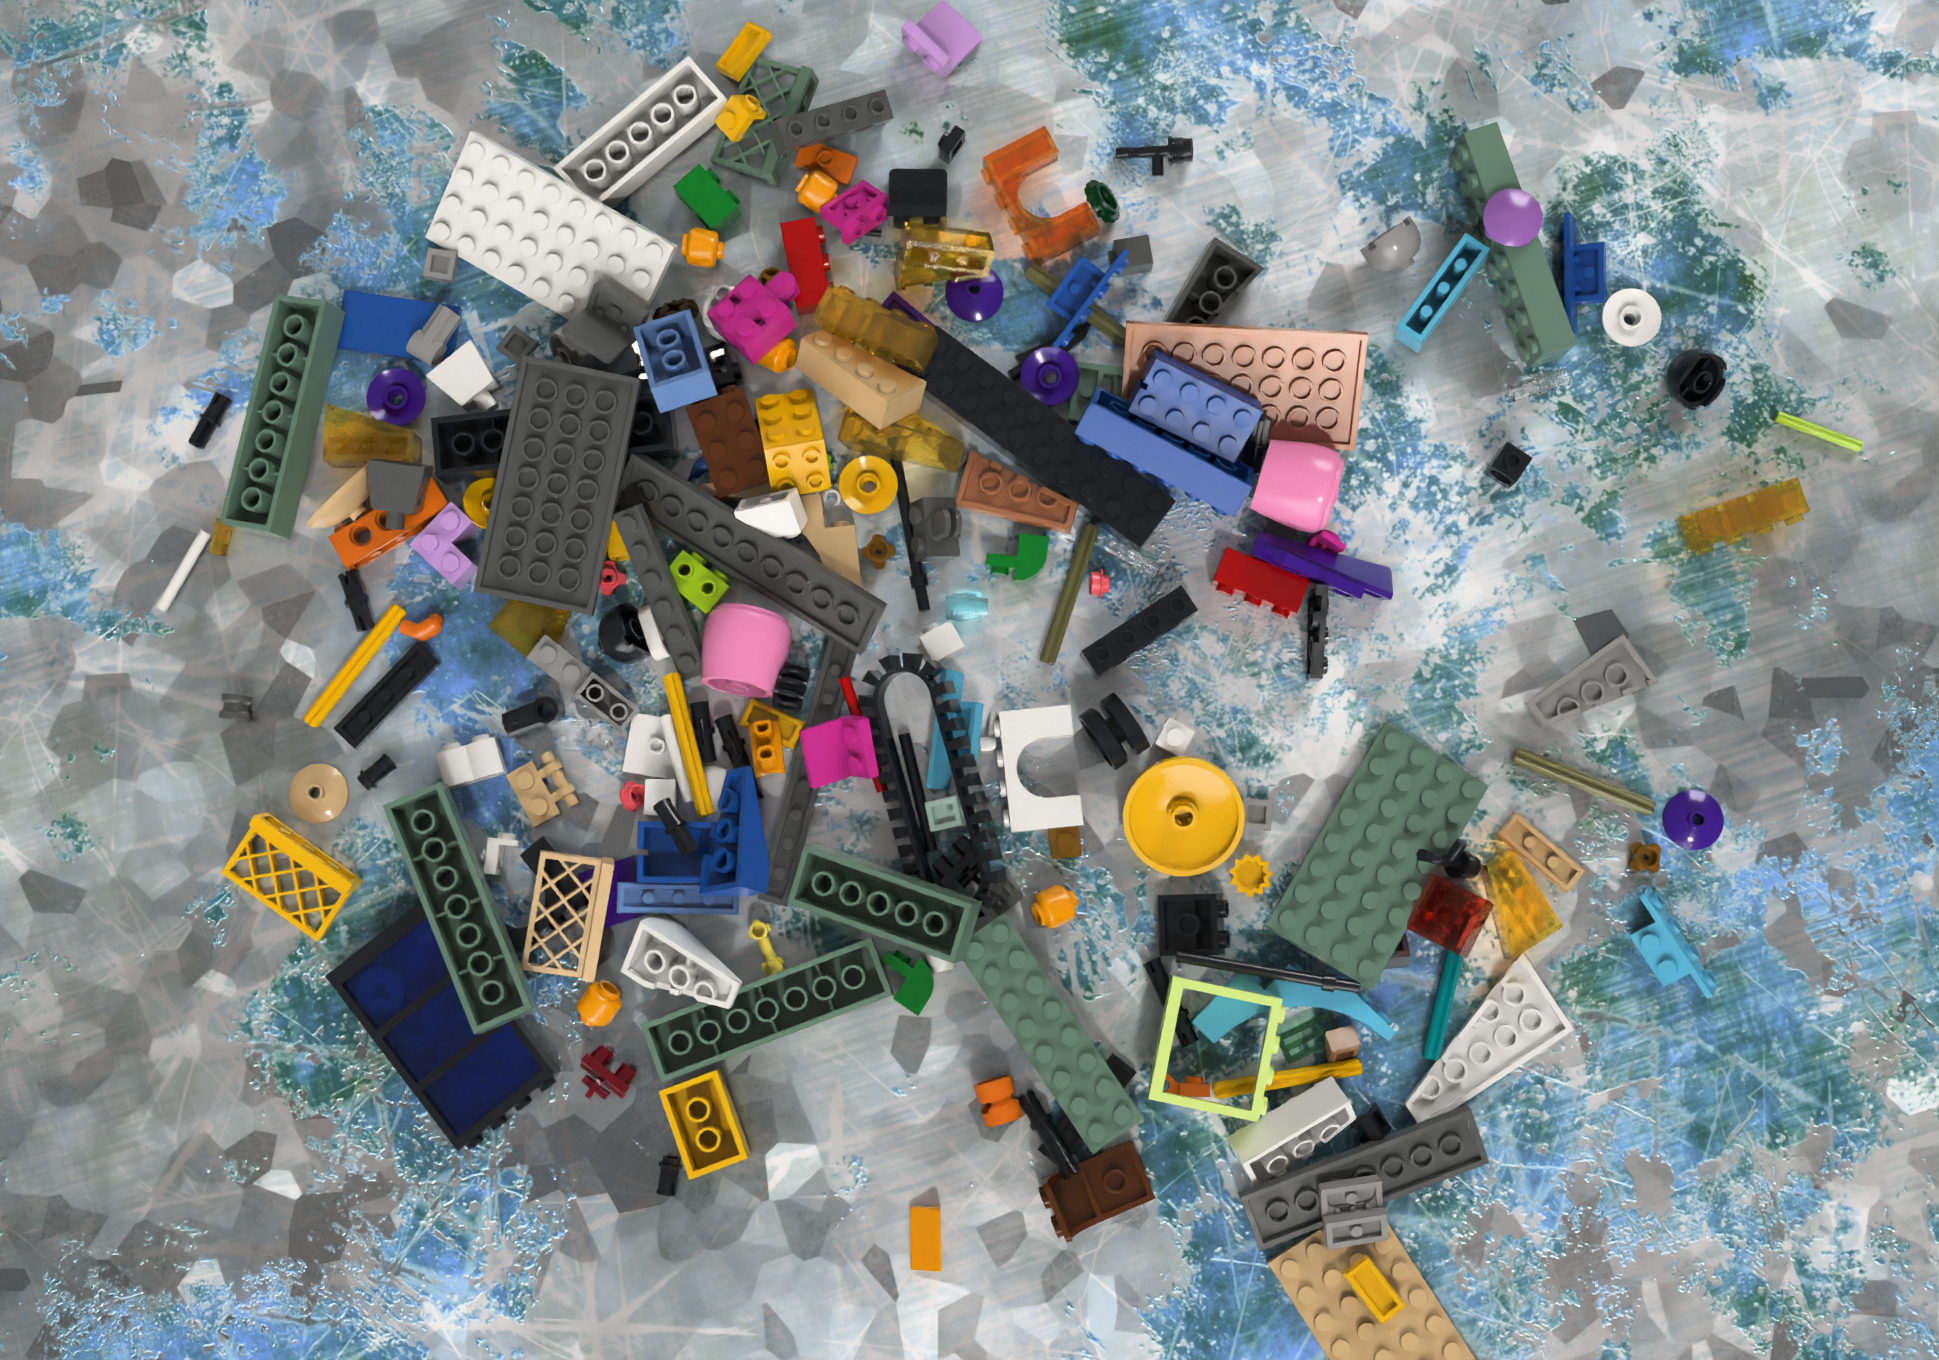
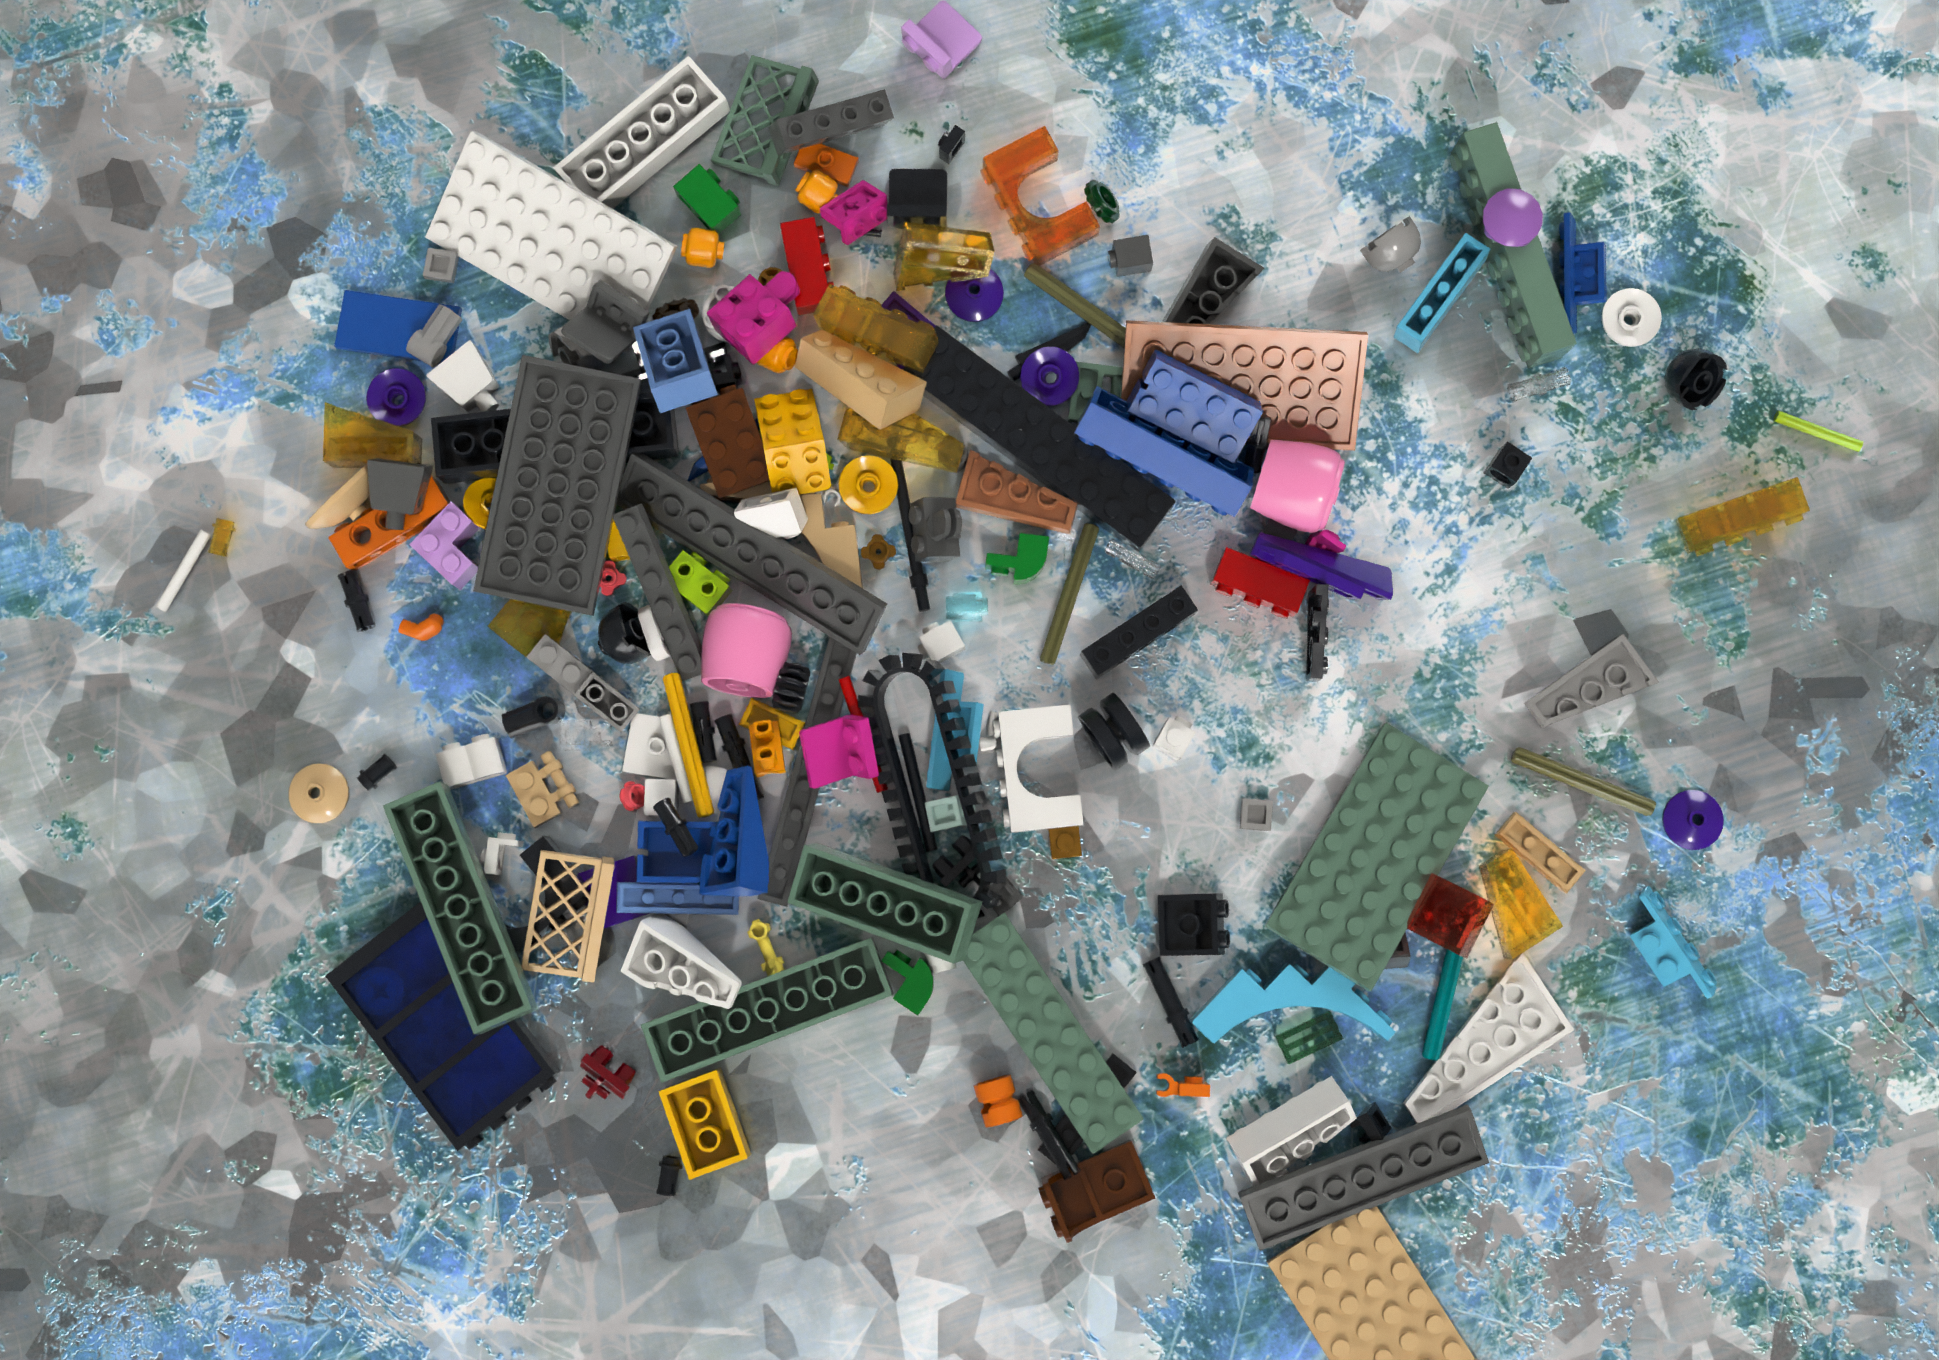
(210, 420): black axle -> none
(235, 707): dark grey wheel -> none
(282, 416): sand green brick -> none
(300, 852): yellow fence -> none
(354, 665): yellow axle -> none
(387, 695): black tile -> none
(517, 344): dark grey tile -> none
(599, 1004): light orange head -> none
(739, 115): yellow bracket -> none
(743, 51): yellow tile -> none
(925, 1238): light orange slope -> none
(1054, 906): light orange head -> none
(1078, 291): blue bracket -> none
(1098, 583): coral plate -> none
(1165, 1038): yellowish green window -> none
(1178, 151): black piece -> none
(1183, 816): yellow dish -> none
(1250, 875): yellow piece -> none
(1289, 1078): yellow axle -> none
(1327, 981): black bar -> none
(1341, 1044): medium nougat slope -> none
(1353, 1211): light grey slope -> none
(1373, 1289): yellow tile -> none
(1456, 861): black piece -> none
(1653, 853): pearl gold plate -> none

